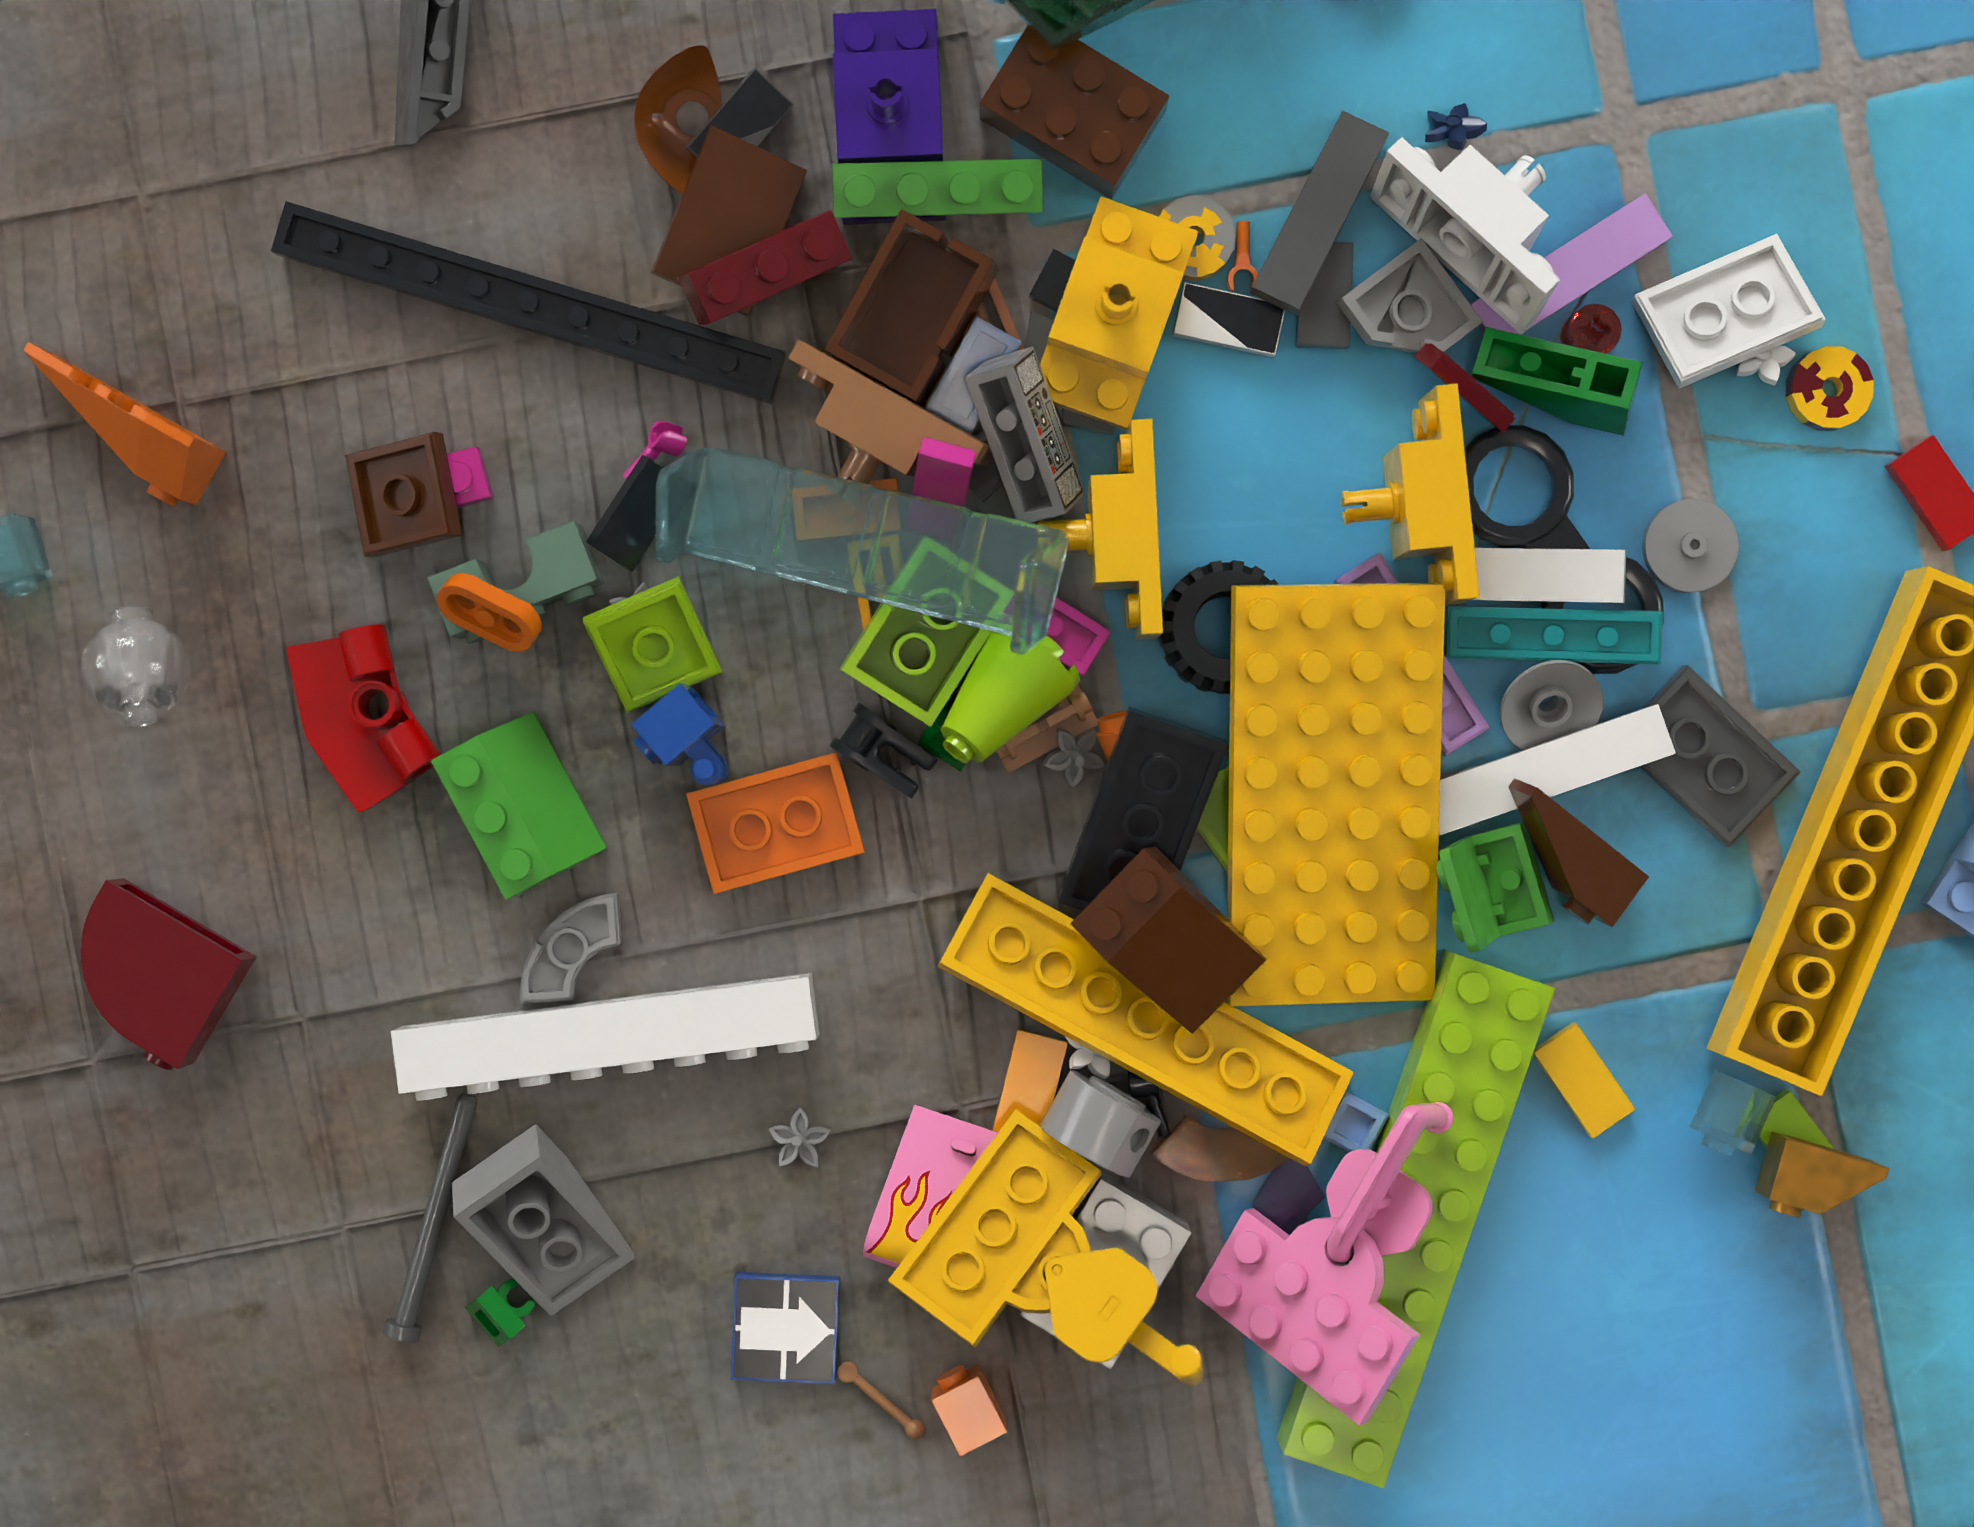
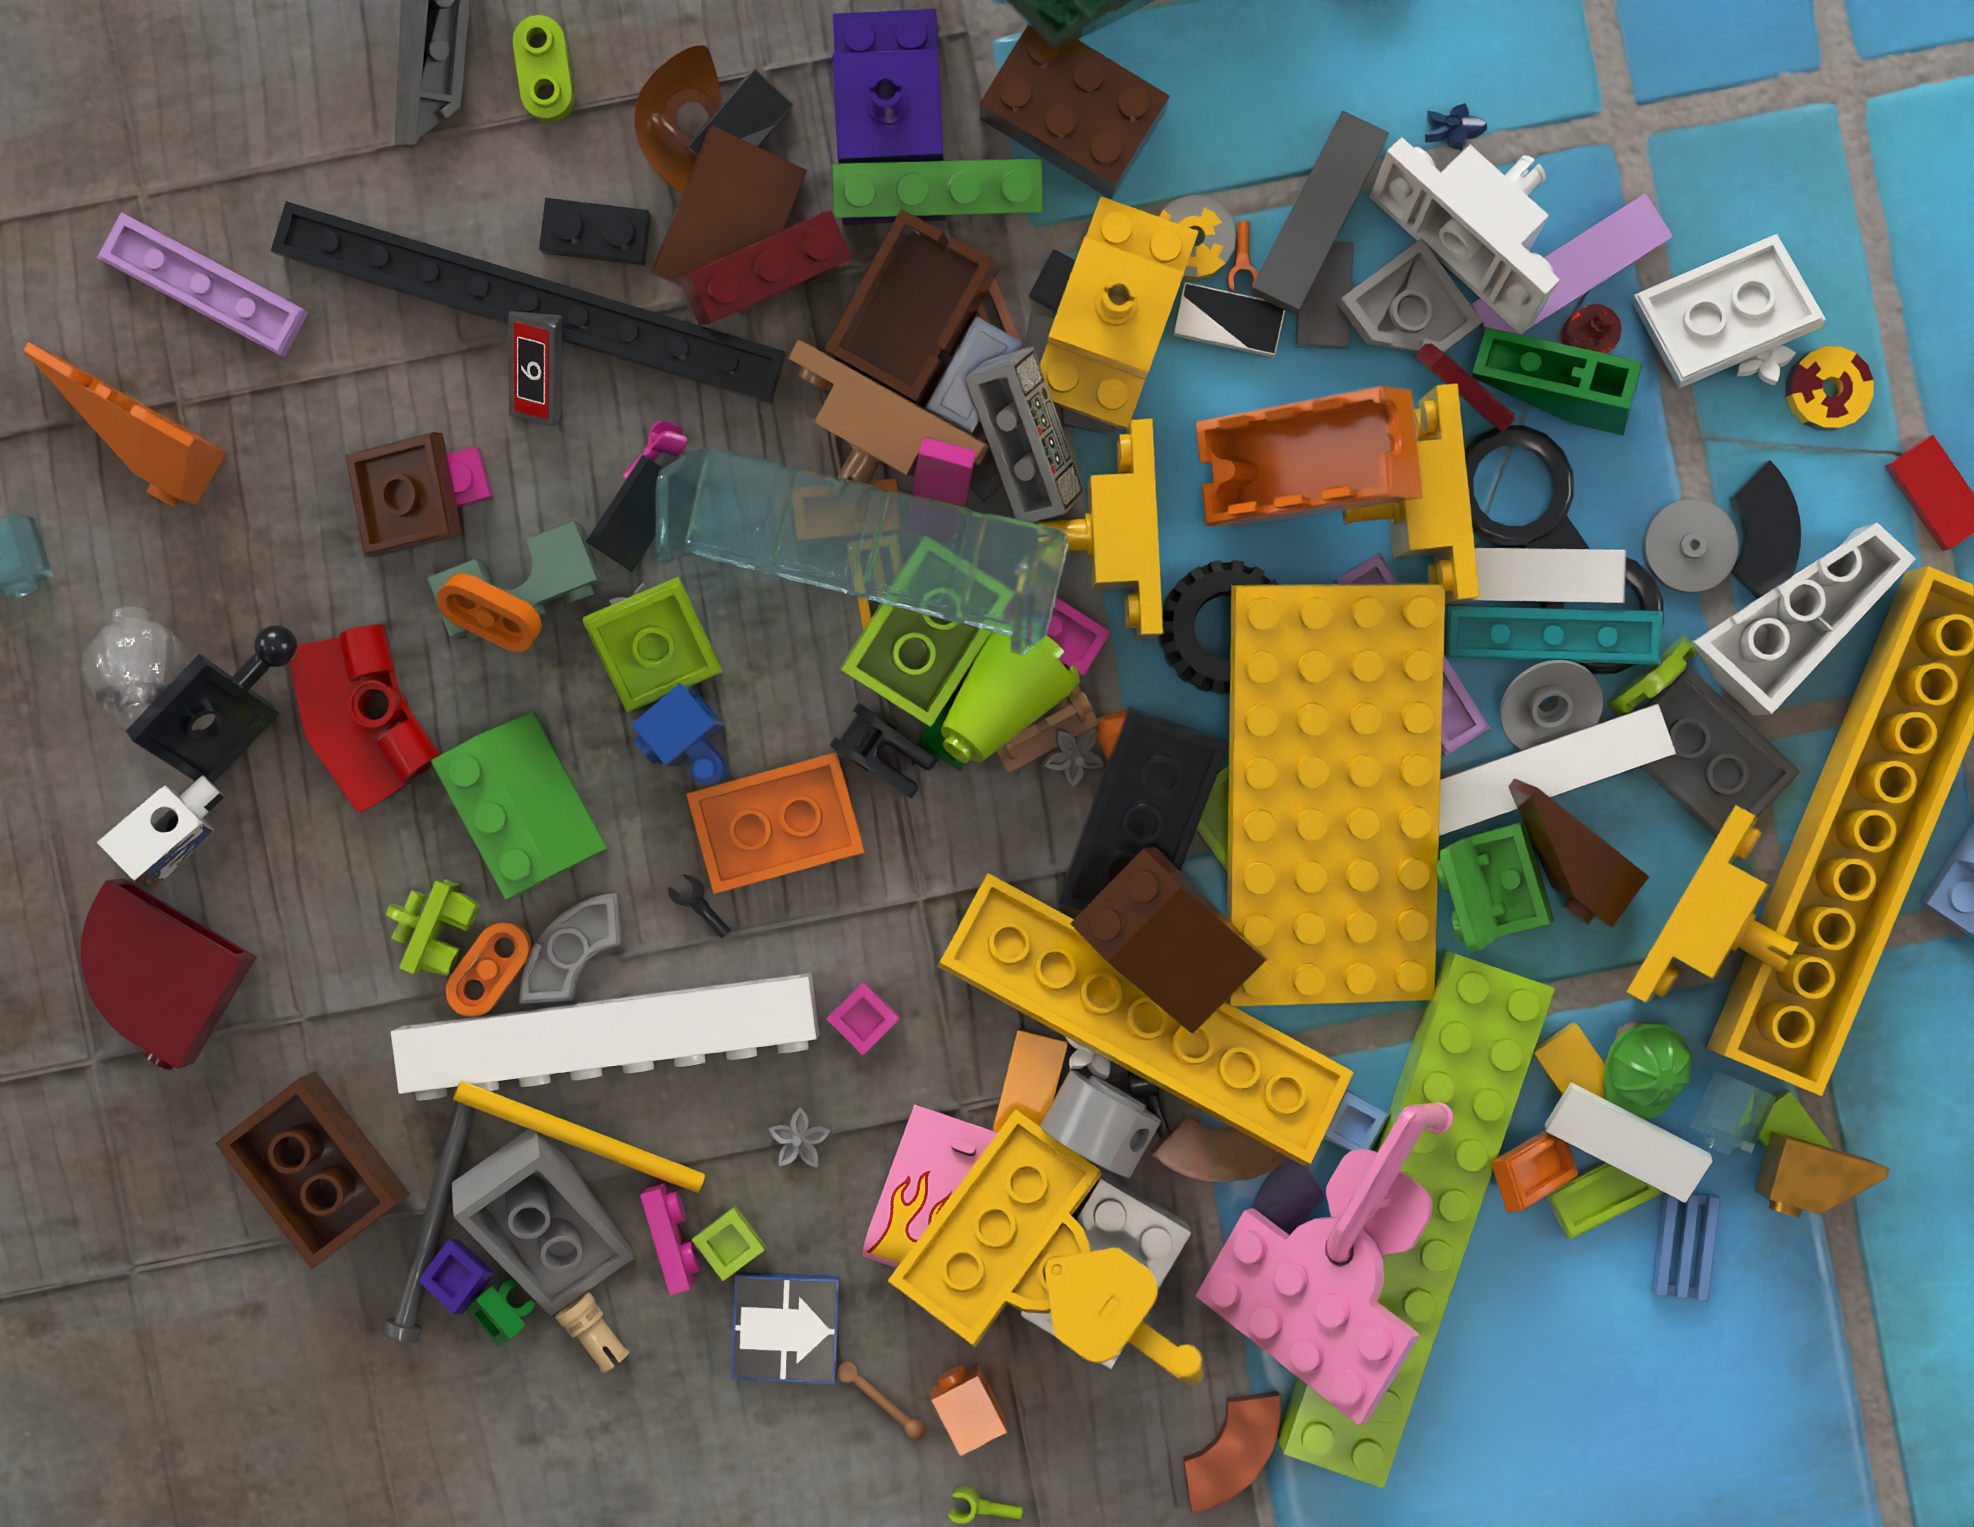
(142, 840): none -> white torso
(202, 285): none -> lavender tile
(207, 689): none -> black plate
(312, 1168): none -> reddish brown brick
(425, 948): none -> lime hips
(456, 1276): none -> dark purple tile
(488, 966): none -> orange plate
(535, 366): none -> slope
(542, 67): none -> lime plate
(578, 1136): none -> yellow piece
(584, 1321): none -> tan pin
(595, 231): none -> black plate
(676, 1257): none -> dark pink plate
(700, 906): none -> black hand
(729, 1243): none -> lime plate
(863, 1018): none -> dark pink plate
(981, 1507): none -> lime hand
(1236, 1453): none -> copper tile
(1310, 457): none -> orange piece
(1533, 1170): none -> orange tile
(1597, 1197): none -> lime tile
(1628, 1142): none -> white tile
(1646, 1068): none -> bright green piece
(1653, 677): none -> lime tile
(1705, 1249): none -> medium blue tile
(1714, 916): none -> yellow brick
(1769, 528): none -> black tile
(1789, 630): none -> white wedge

